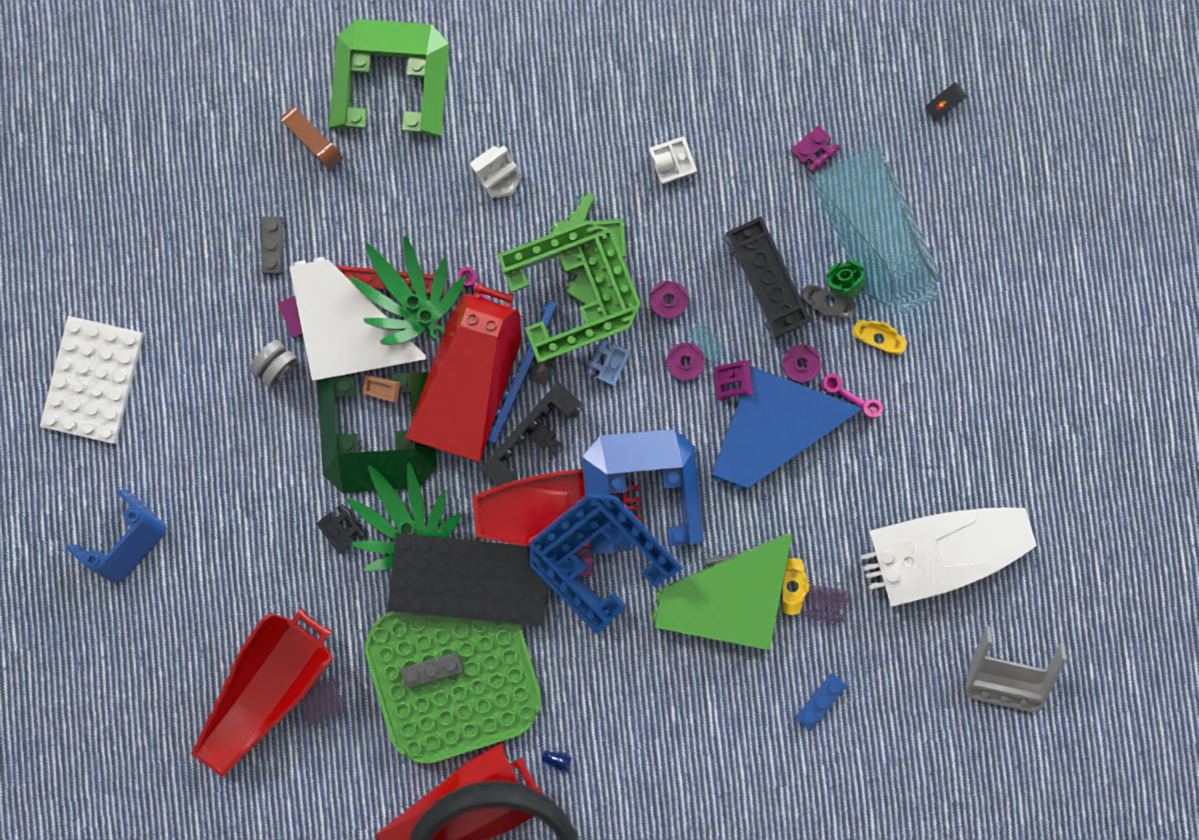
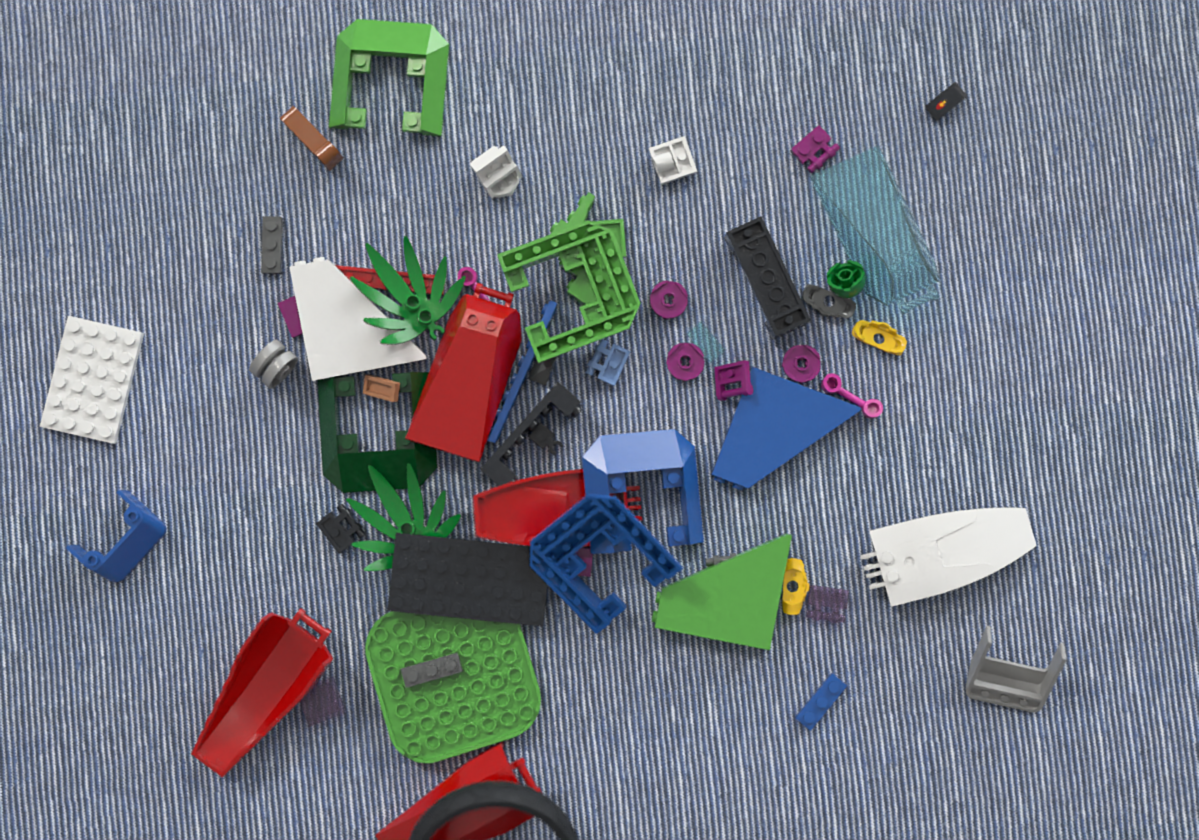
(557, 760): clear blue cone -> none

